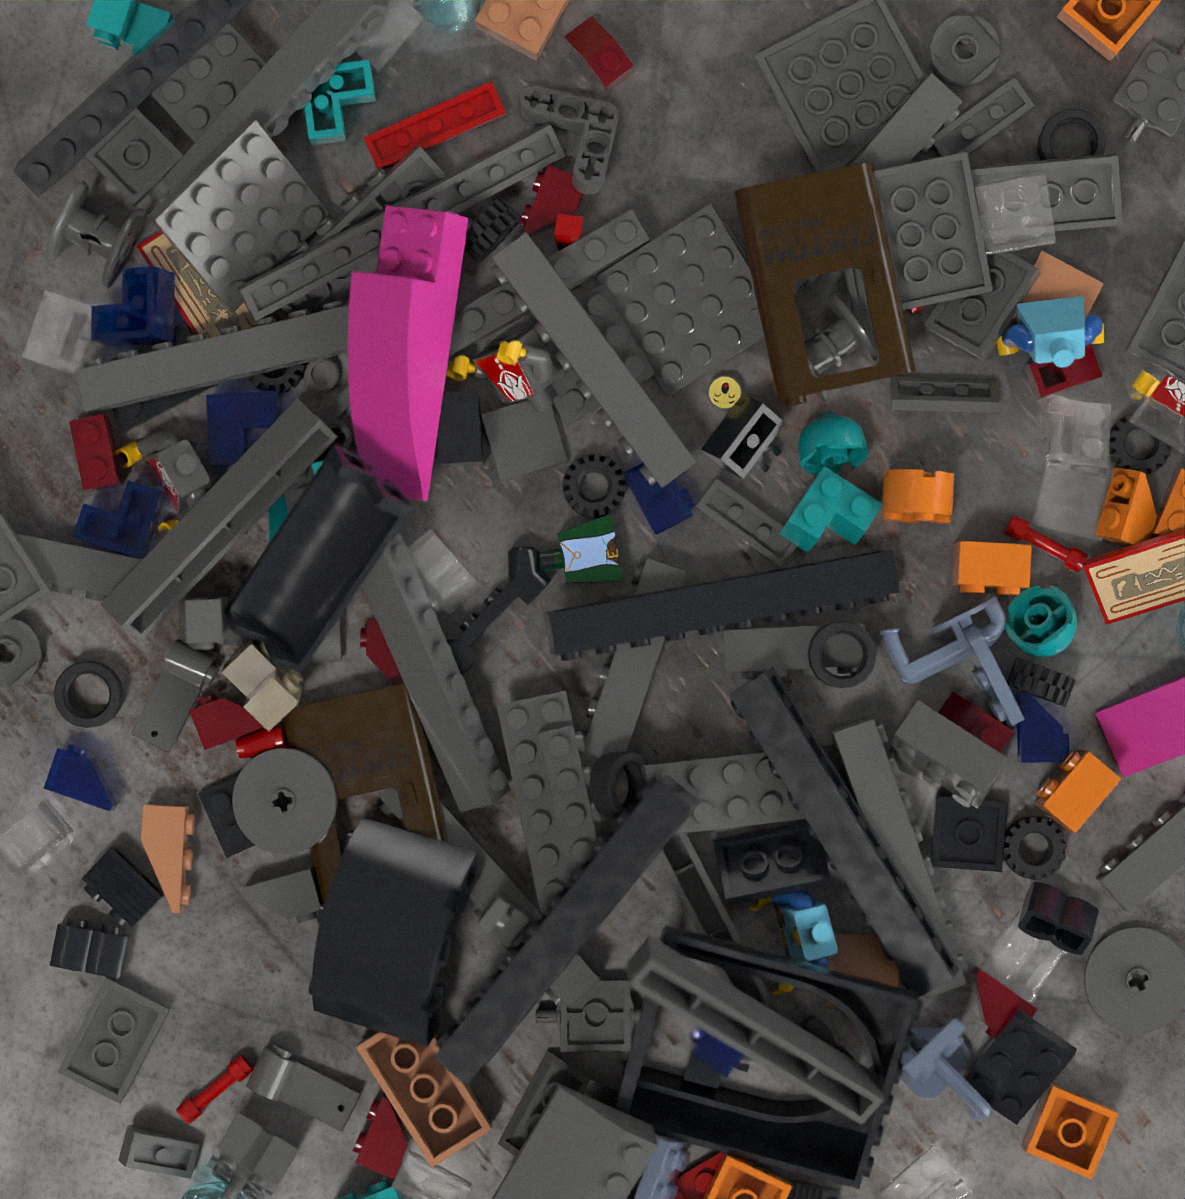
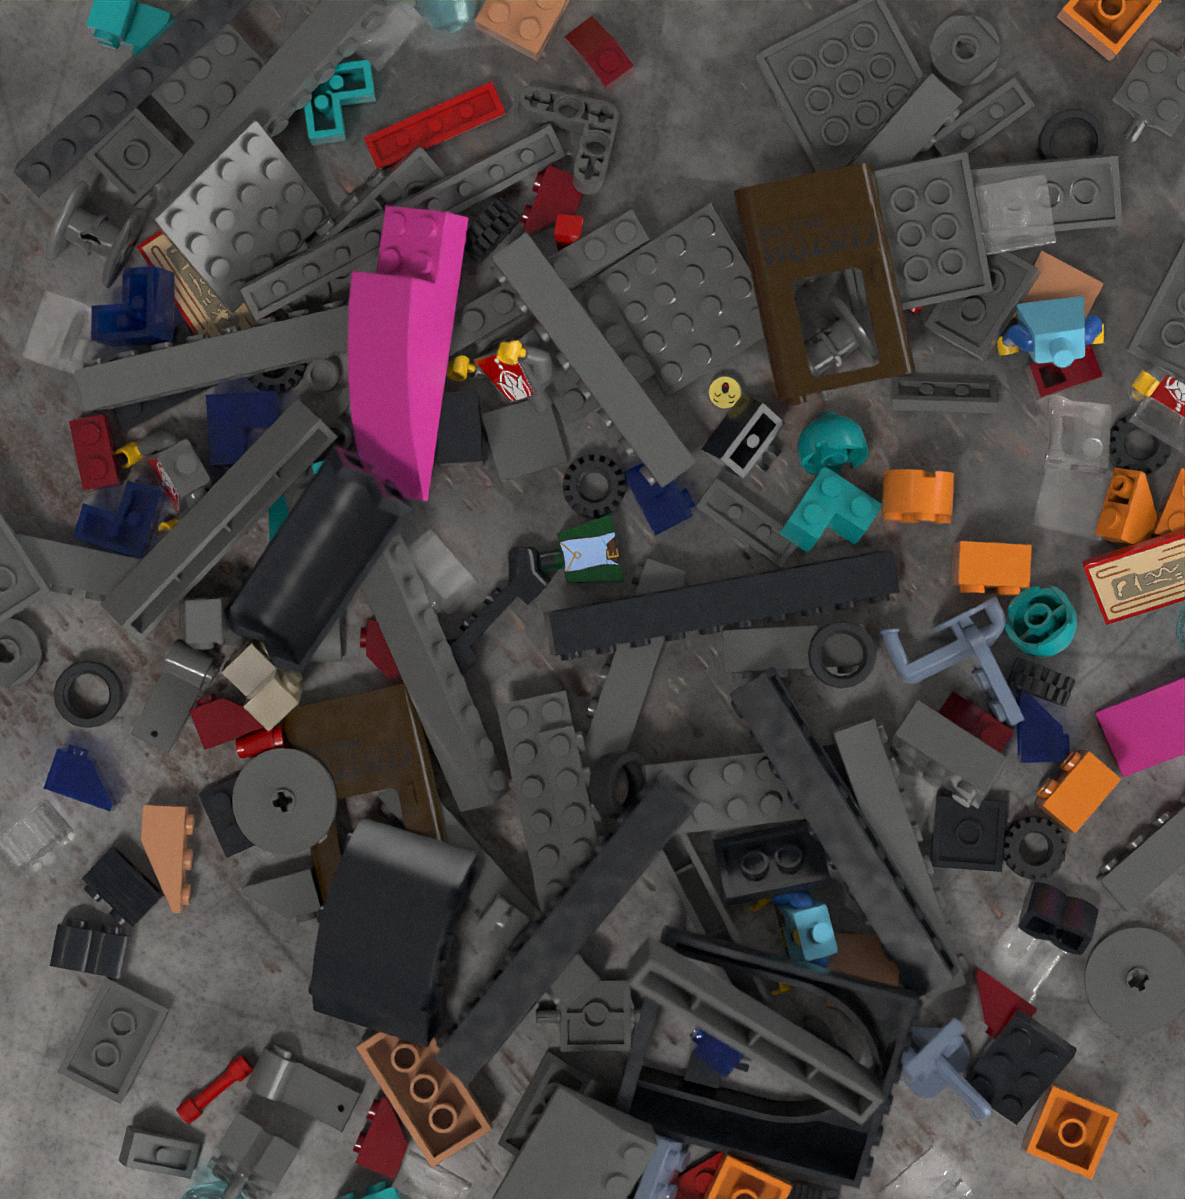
(1019, 529): red bar -> none

